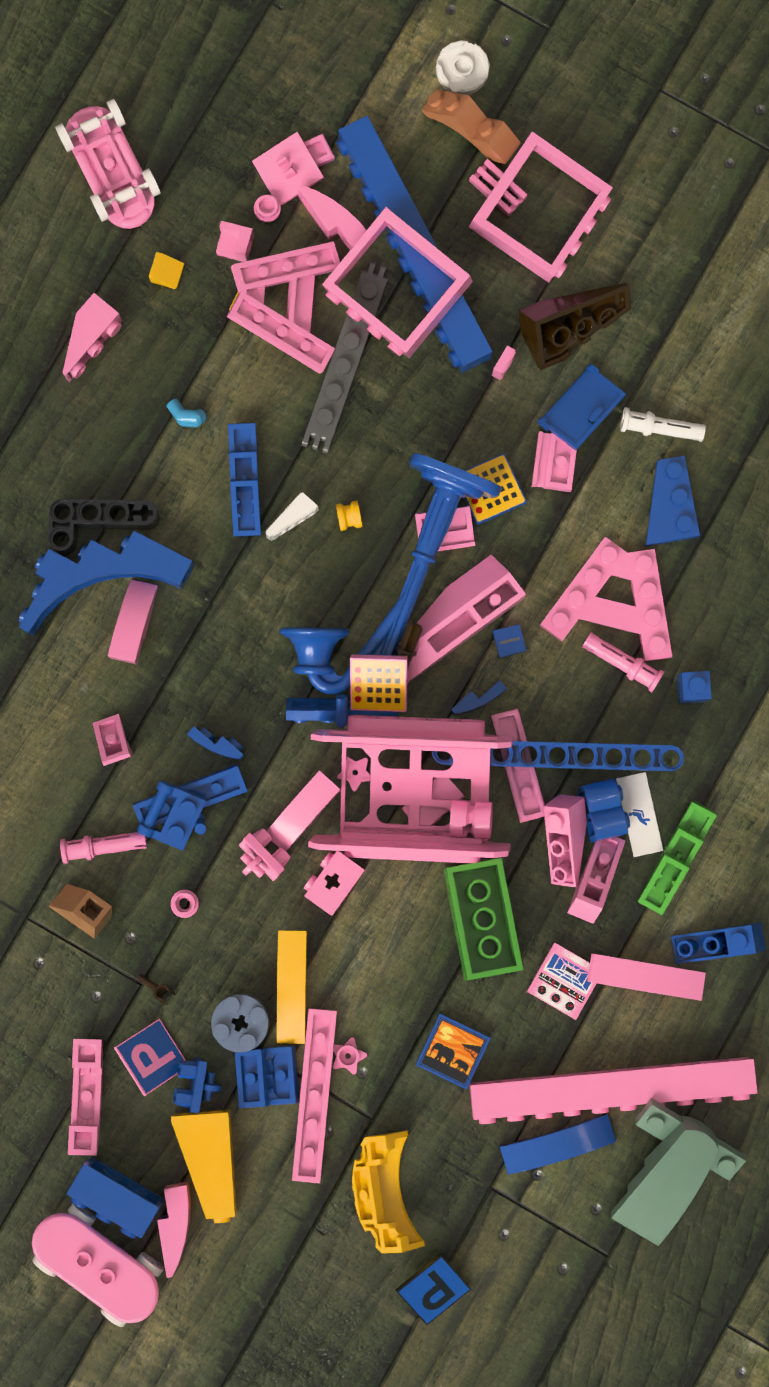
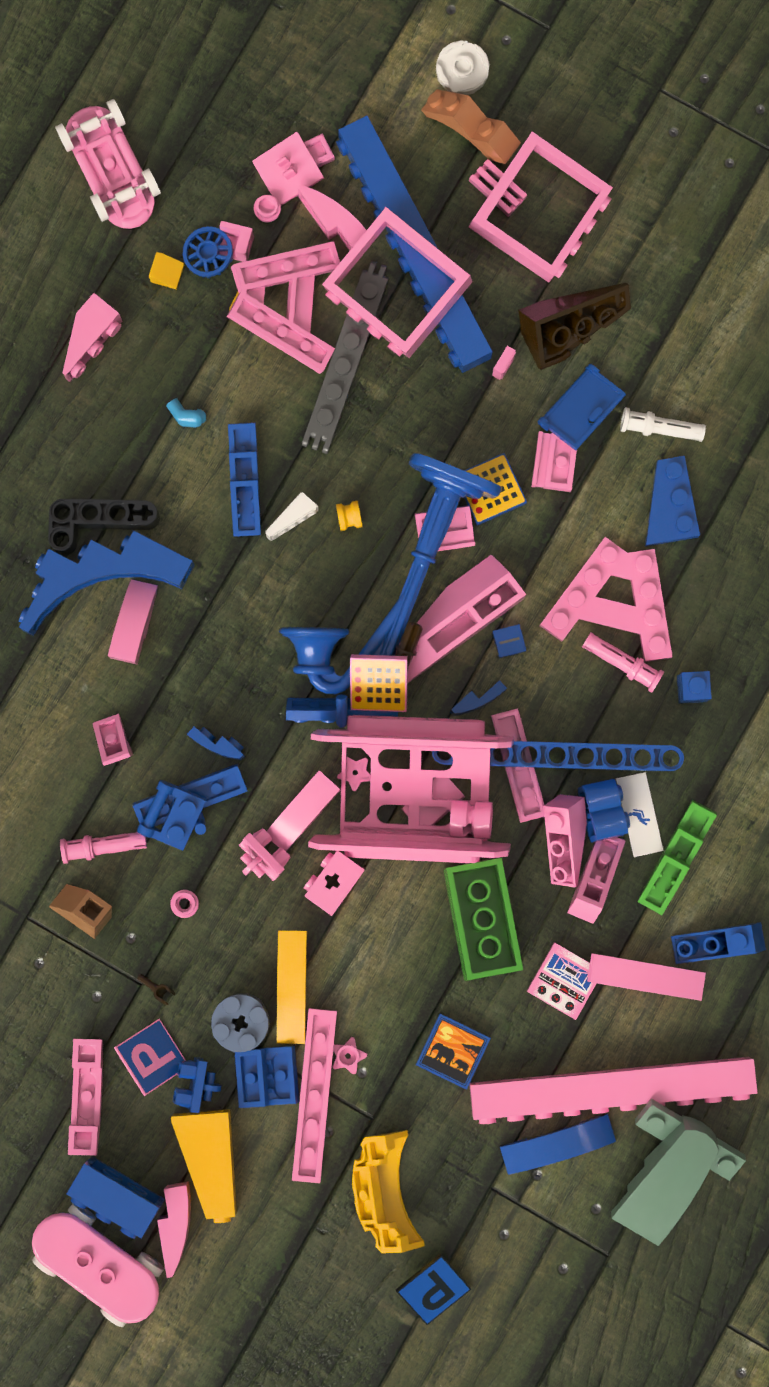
(208, 252): none -> blue wheel

